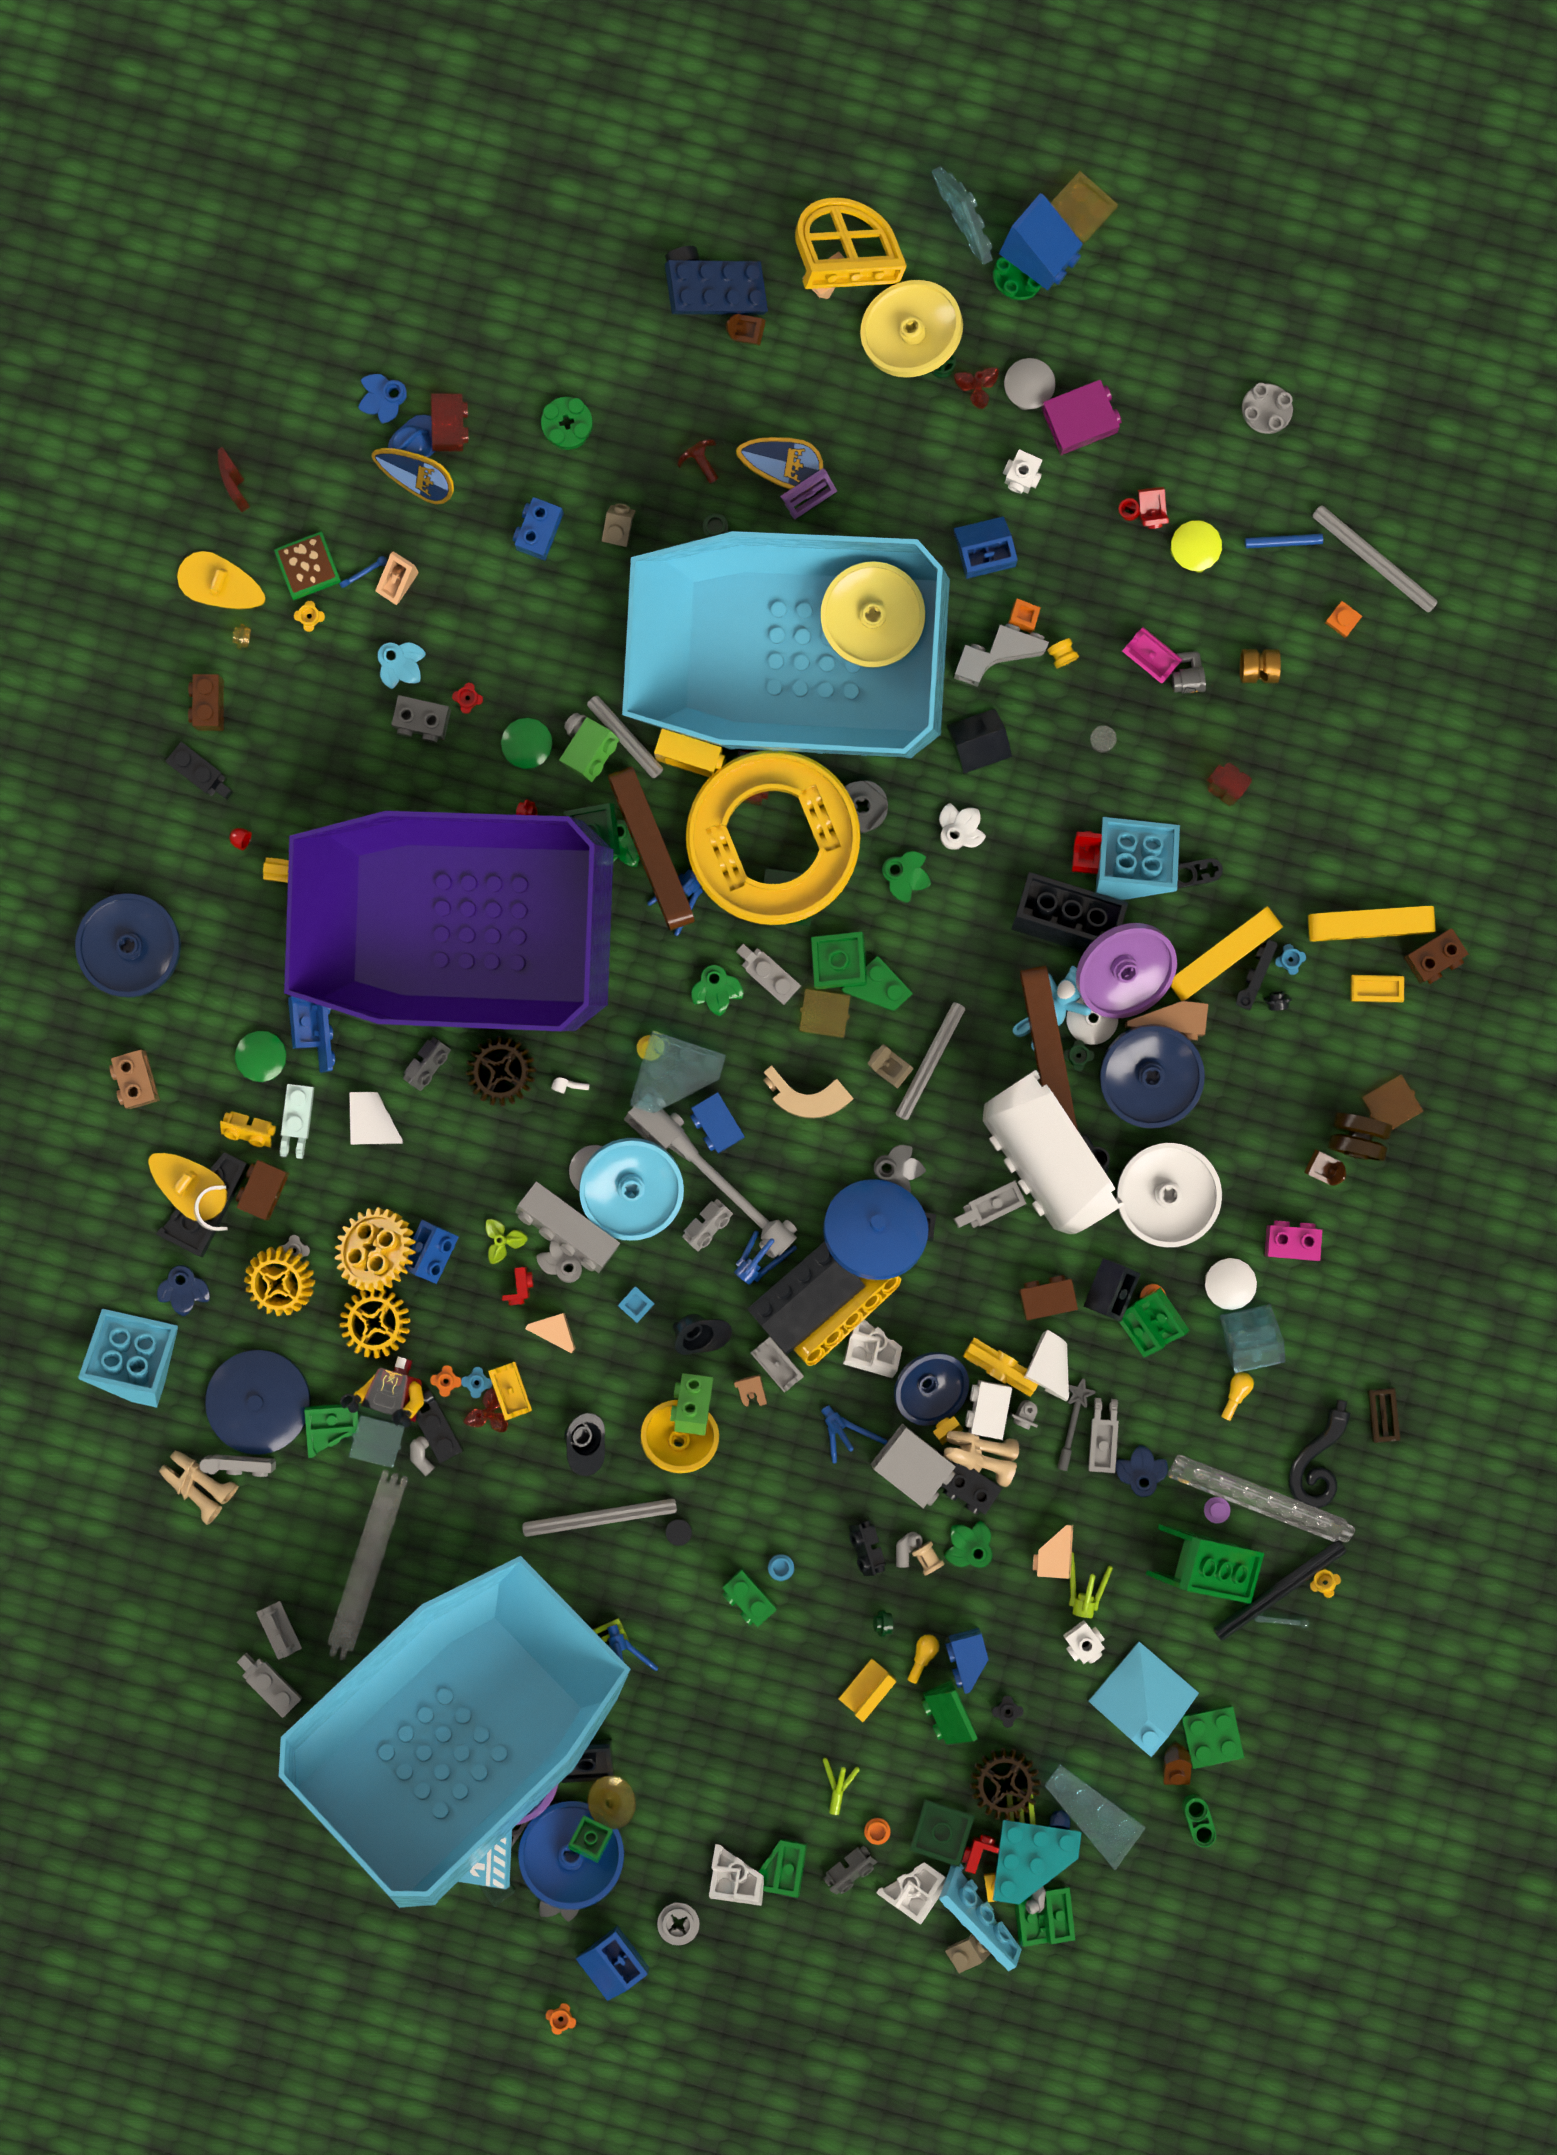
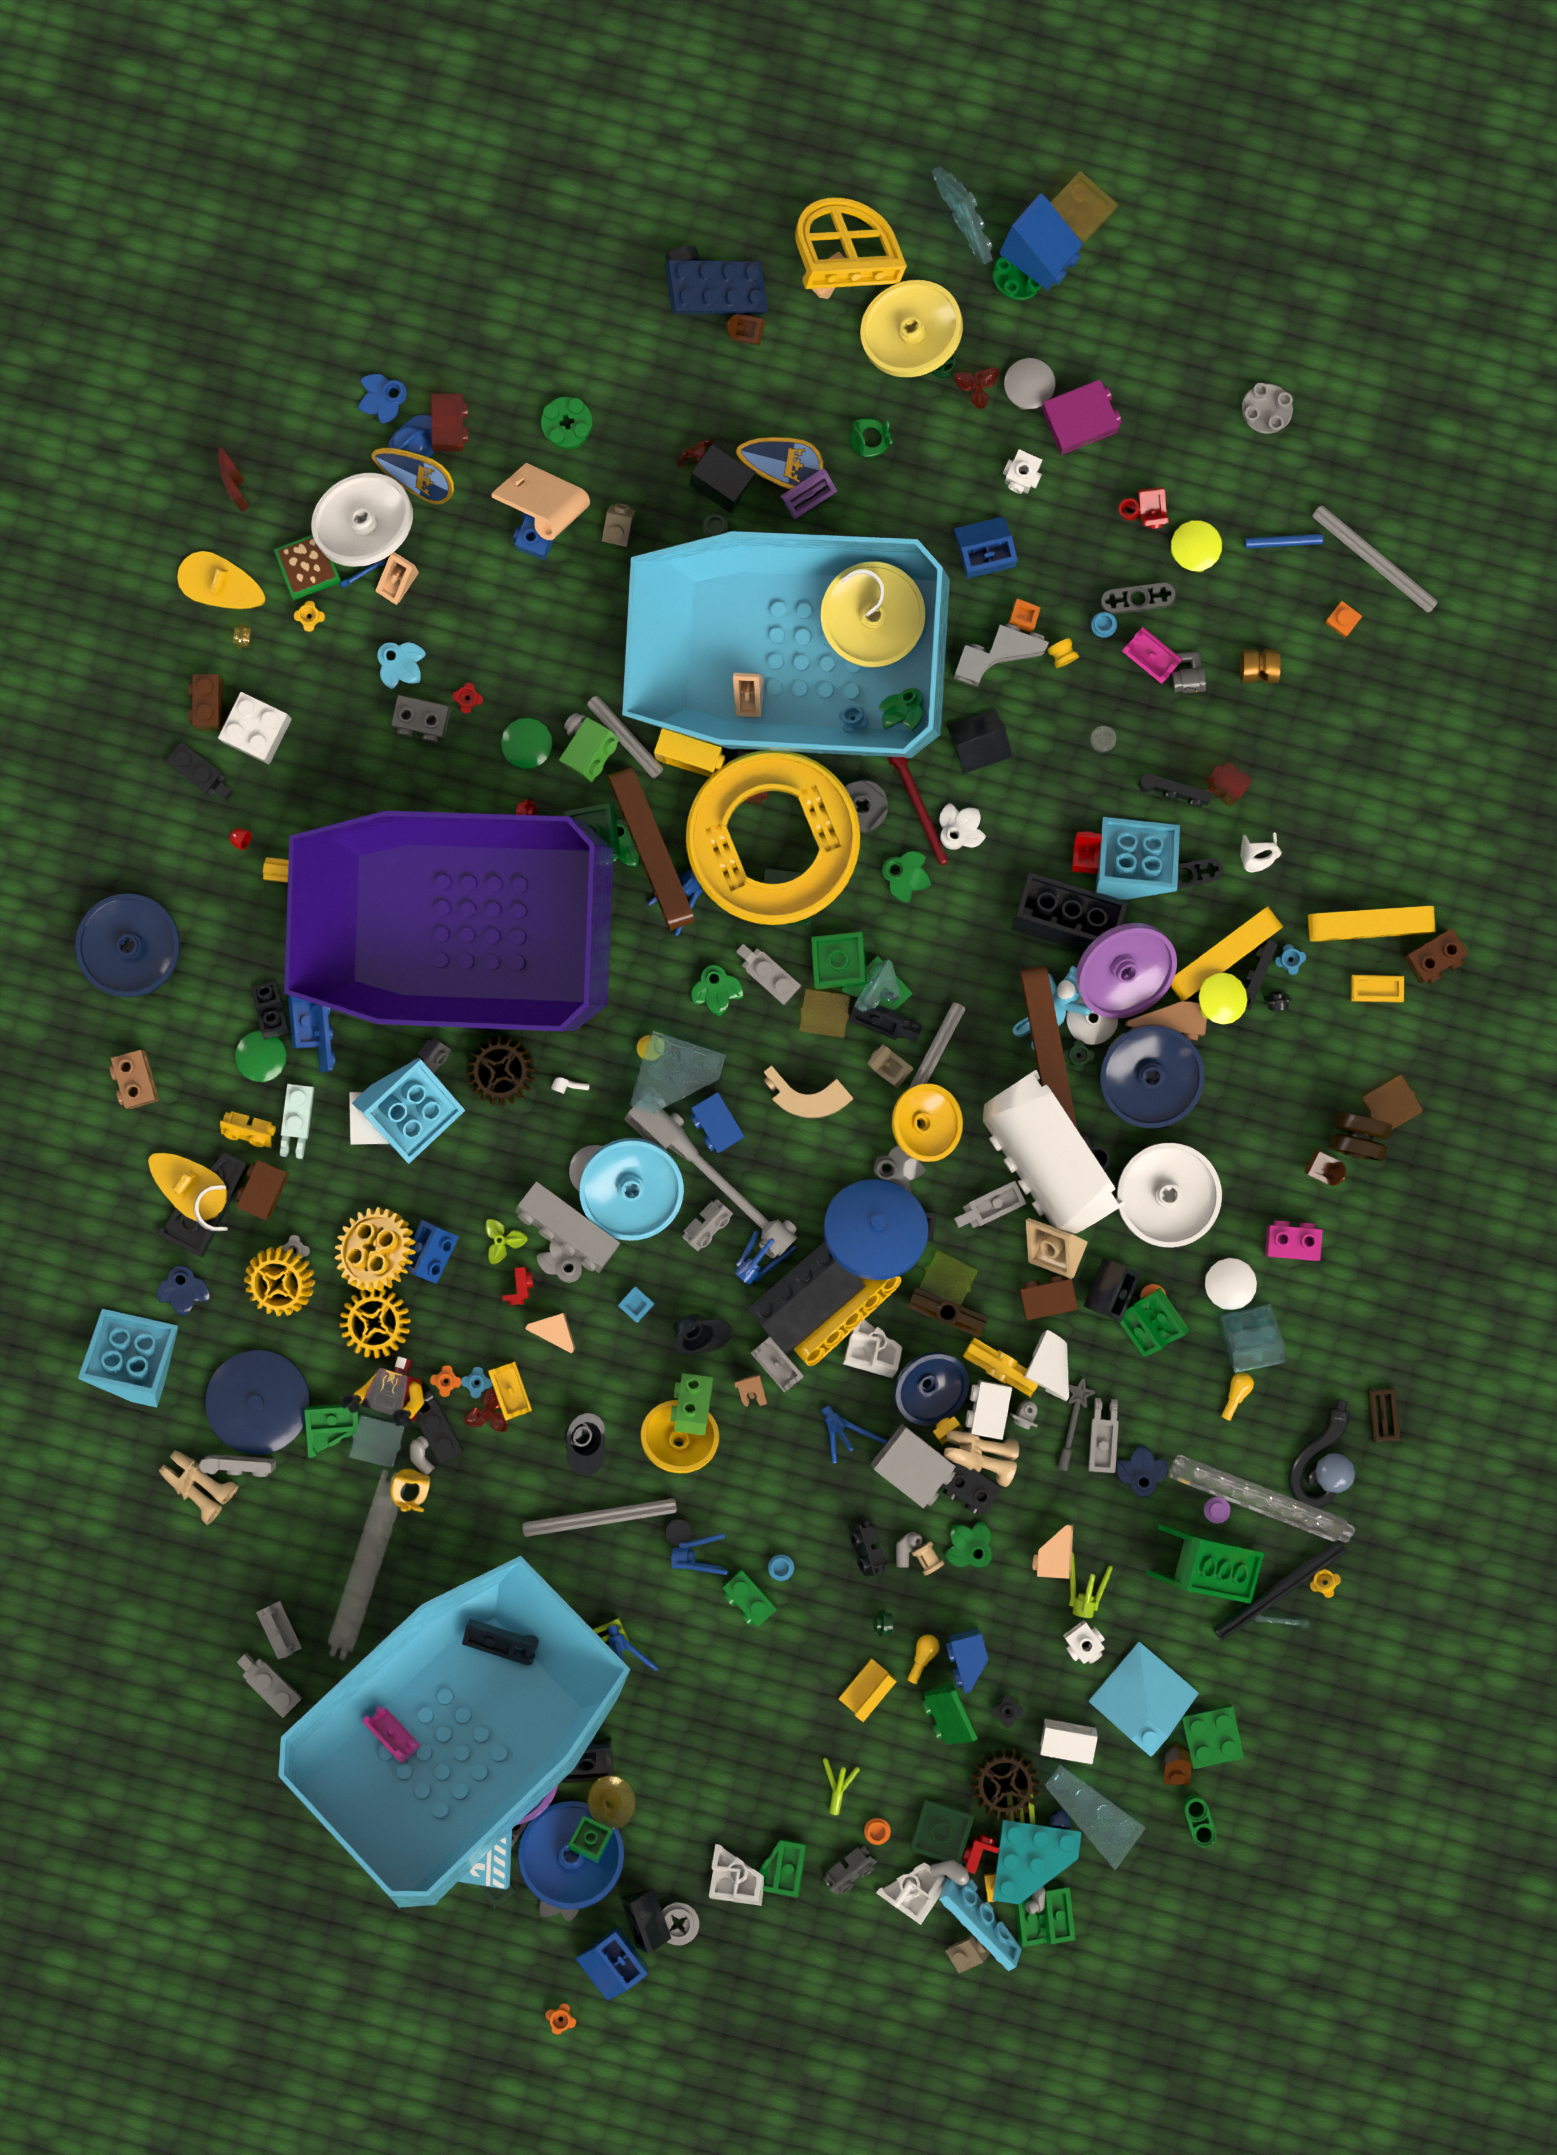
(255, 728): none -> white brick
(270, 1009): none -> black slope
(362, 519): none -> white dish
(392, 1734): none -> dark pink hinge
(409, 1108): none -> medium azure slope
(409, 1476): none -> yellow piece
(500, 1642): none -> black plate
(545, 497): none -> light nougat door
(646, 1920): none -> black slope
(685, 1558): none -> blue plant
(721, 477): none -> black slope
(748, 694): none -> light nougat slope
(853, 712): none -> dark azure plate
(858, 442): none -> green piece
(876, 578): none -> white helmet
(881, 983): none -> clear light blue slope
(886, 1022): none -> black hinge
(899, 709): none -> green plate
(901, 764): none -> dark red piece
(939, 1120): none -> yellow dish
(948, 1278): none -> clear neon green piece
(952, 1870): none -> light grey arm
(963, 1318): none -> dark brown piece
(1053, 1248): none -> tan slope
(1068, 1741): none -> white hinge
(1103, 624): none -> dark azure plate
(1118, 595): none -> dark grey beam
(1174, 790): none -> black plate
(1222, 998): none -> neon yellow dish
(1249, 850): none -> white piece
(1335, 1473): none -> sand blue hair

